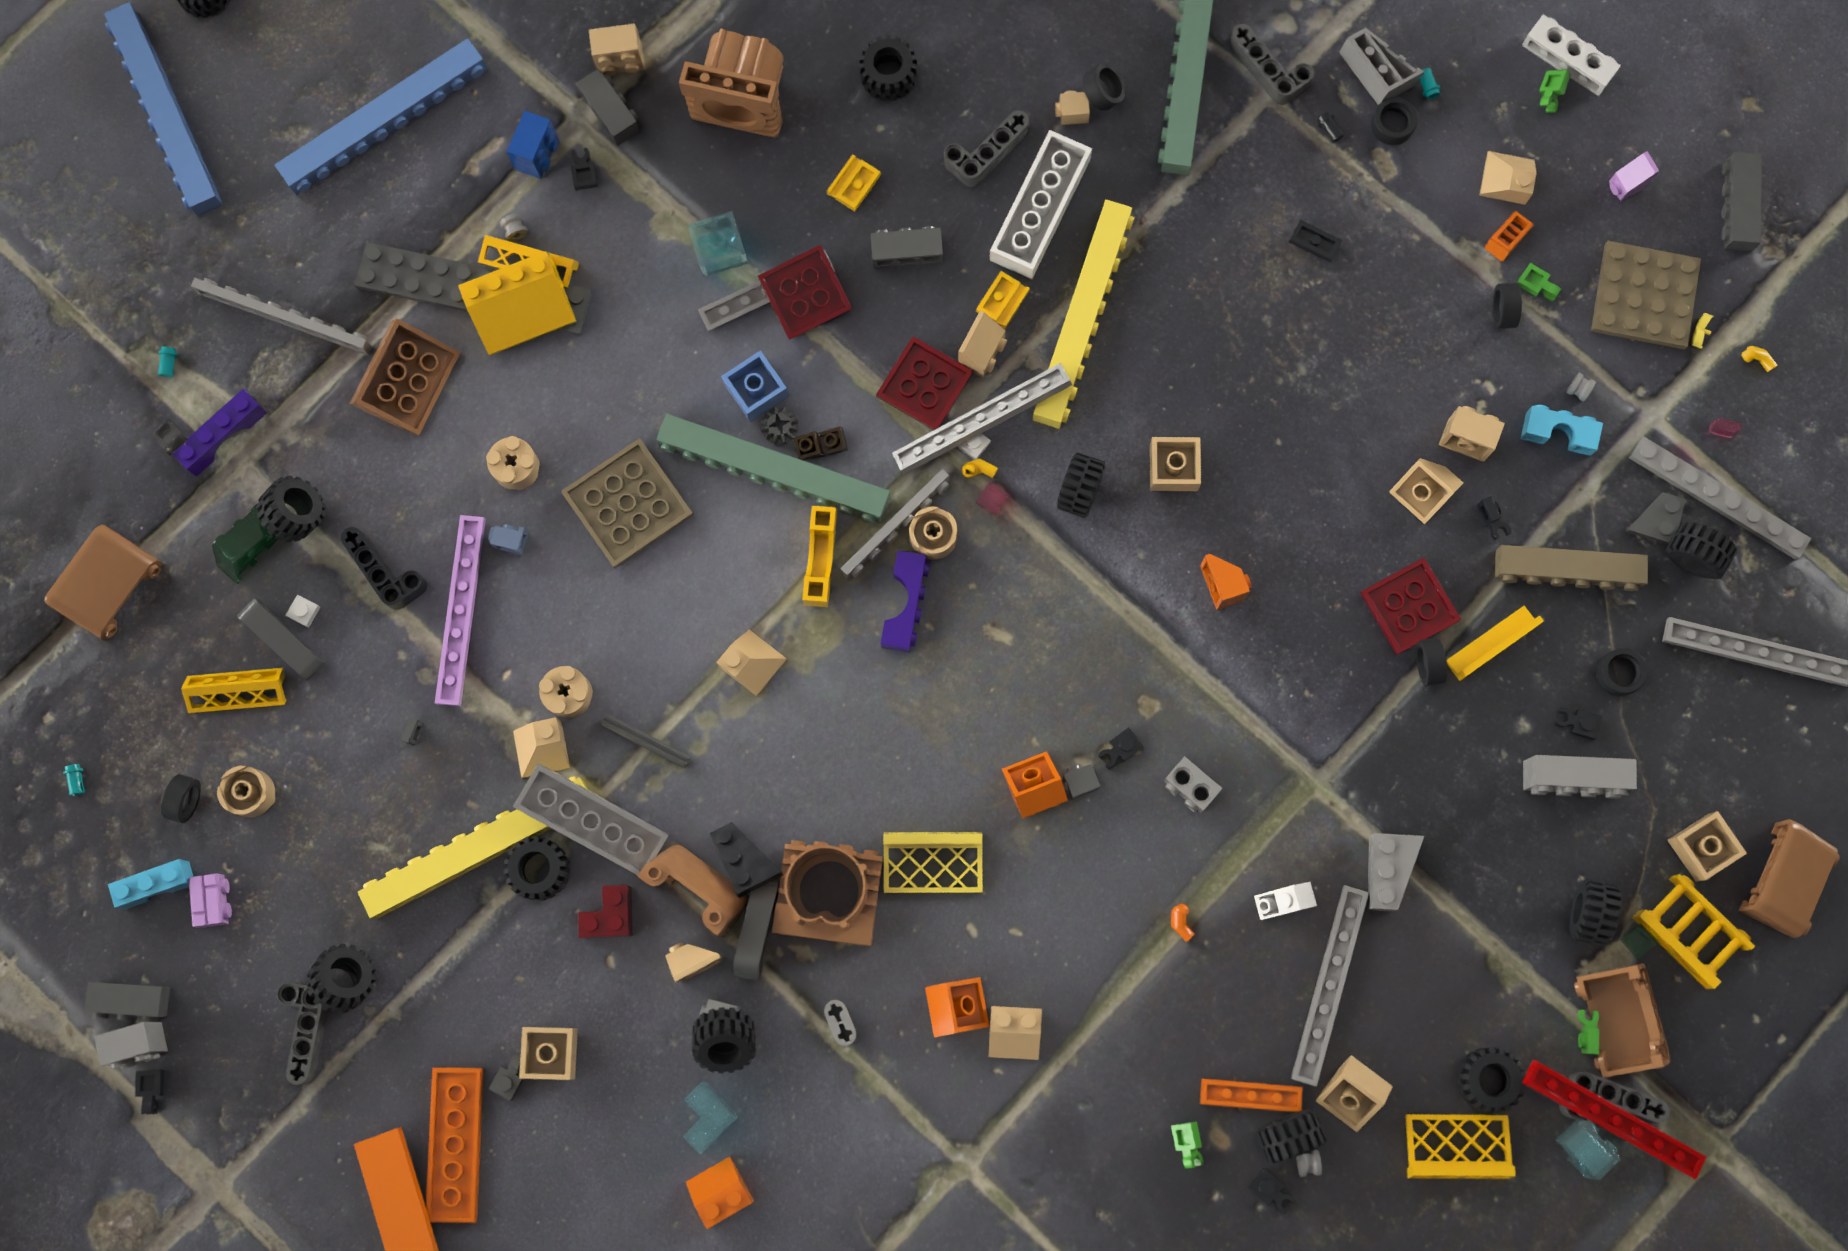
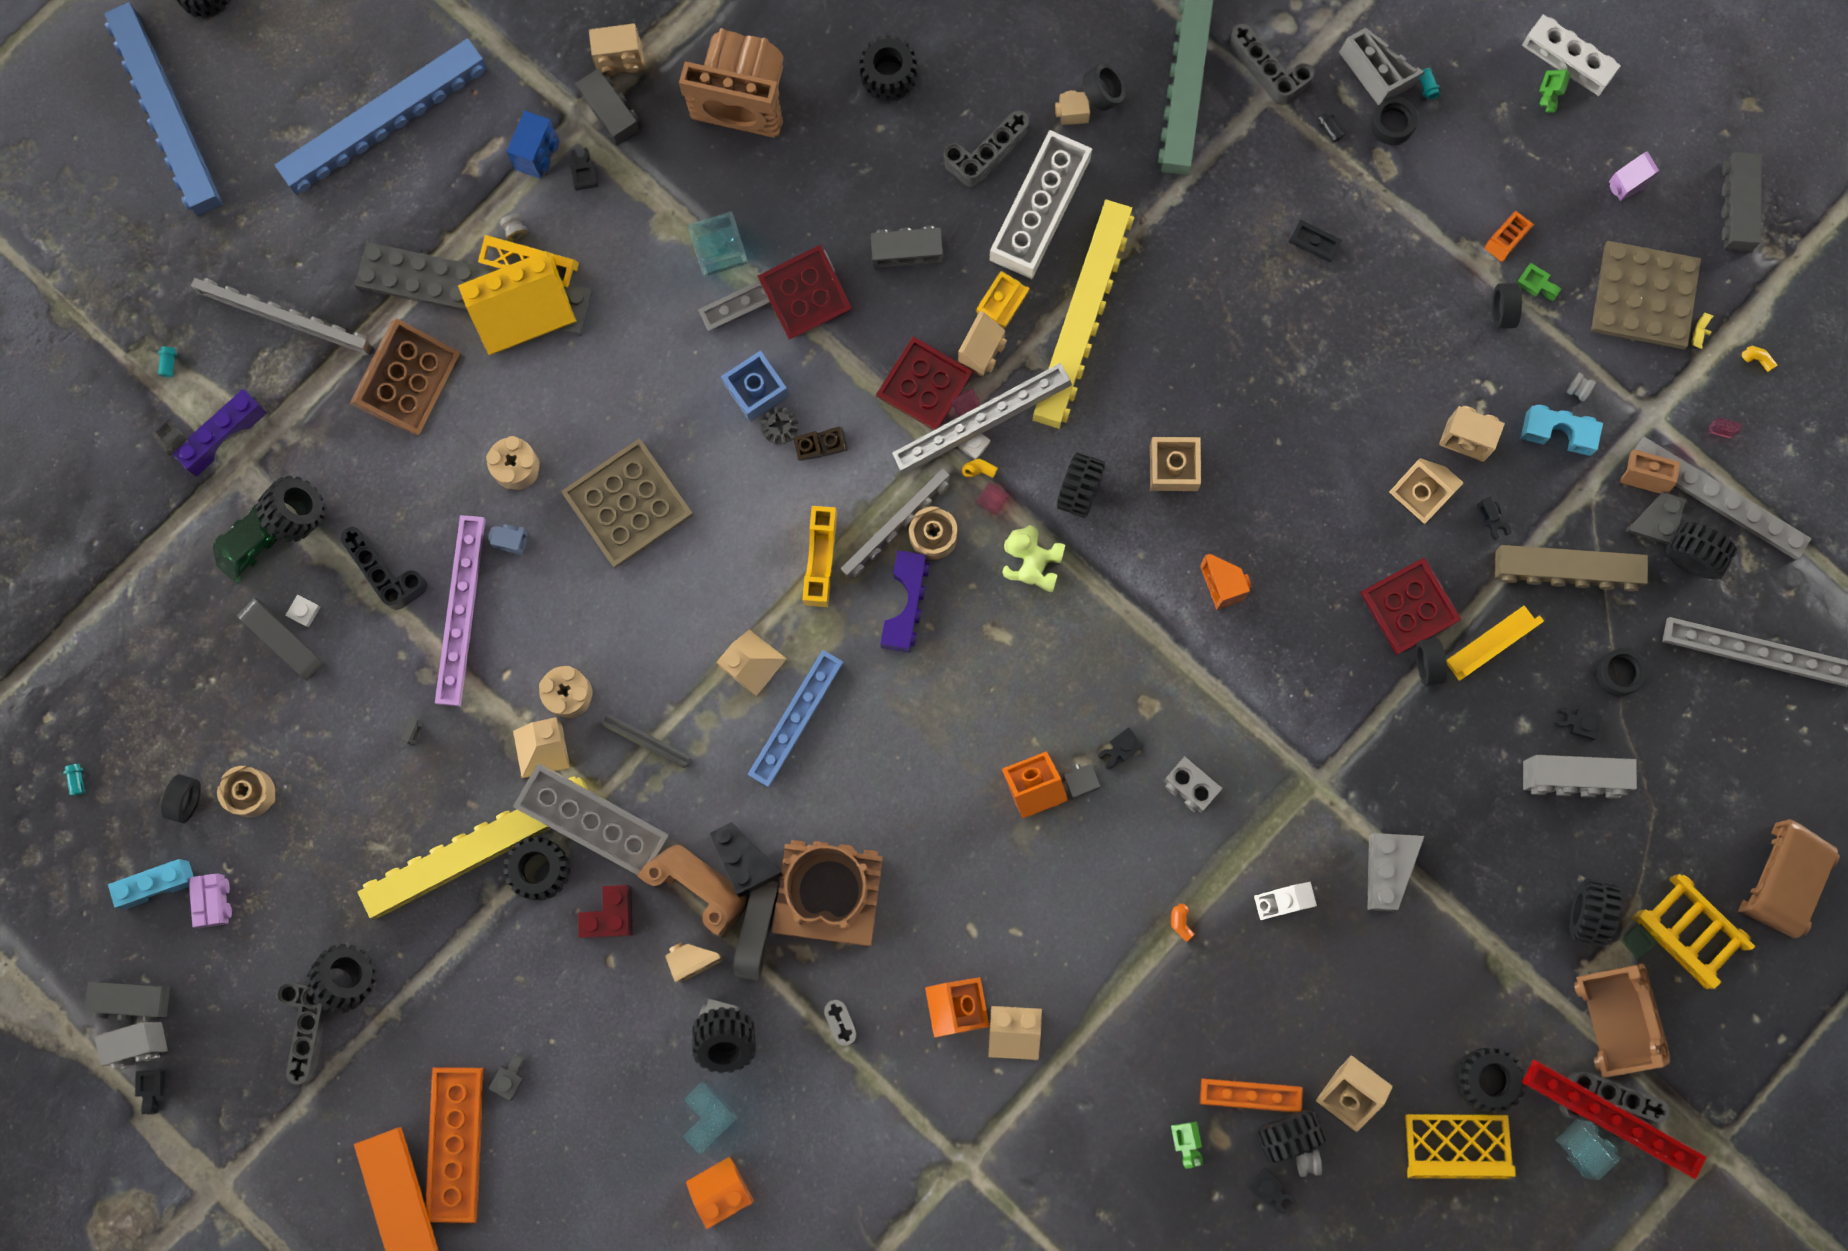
(101, 581): medium nougat windscreen -> none
(233, 682): yellow fence -> none
(548, 1053): tan brick -> none
(773, 468): sand green brick -> none
(795, 718): none -> medium blue plate
(853, 183): yellow plate -> none
(932, 840): light yellow fence -> none
(965, 402): none -> clear pink tile
(1023, 544): none -> yellowish green animal
(1329, 985): light grey plate -> none
(1508, 178): tan slope -> none
(1589, 1038): bright green plate -> none
(1651, 472): none -> medium nougat panel
(1707, 846): tan brick -> none

